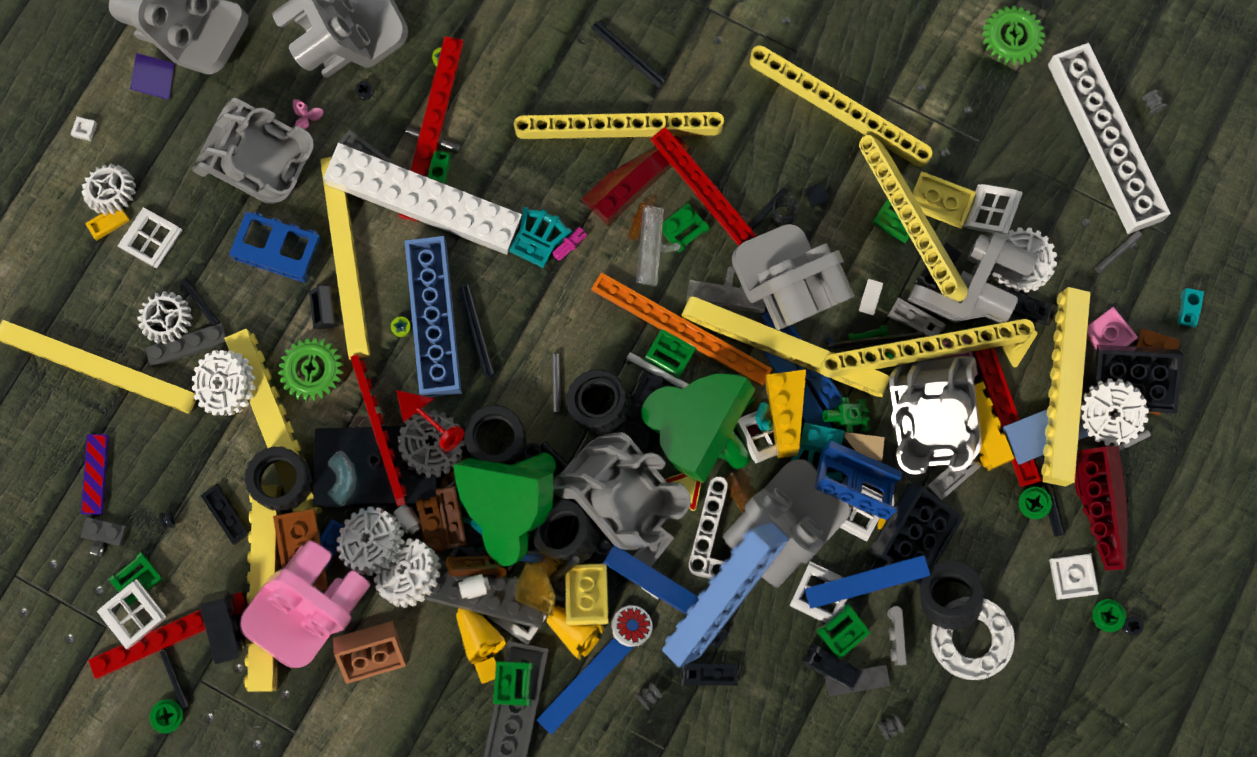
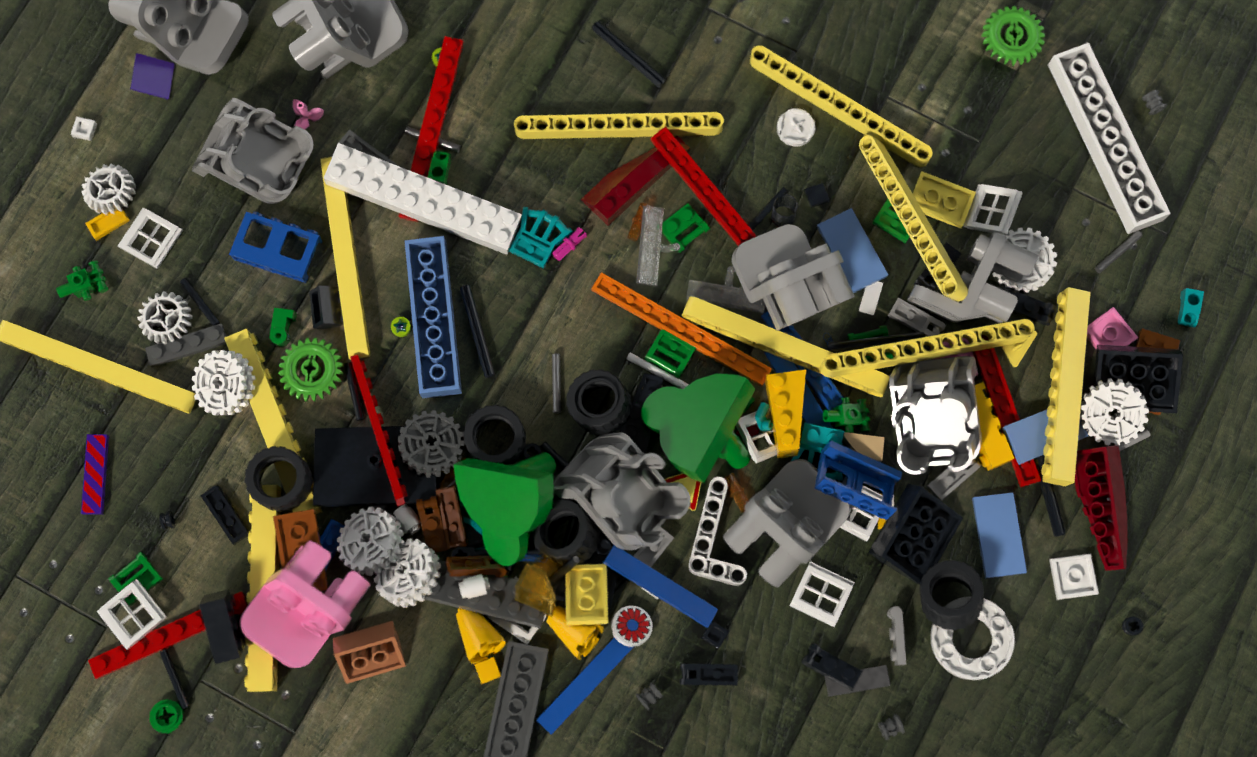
(83, 282): none -> green piece
(102, 534): dark grey plate -> none
(280, 326): none -> green leg
(345, 478): clear light blue cylinder -> none
(354, 391): none -> black bar
(364, 84): black bush -> none
(413, 403): red piece -> none
(506, 683): green plate -> none
(725, 593): medium blue brick -> none
(796, 127): none -> white tile
(847, 636): green plate -> none
(859, 257): none -> medium blue tile
(867, 582): blue tile -> none
(999, 535): none -> medium blue tile
(1037, 512): green gear -> none
(1117, 612): green gear -> none

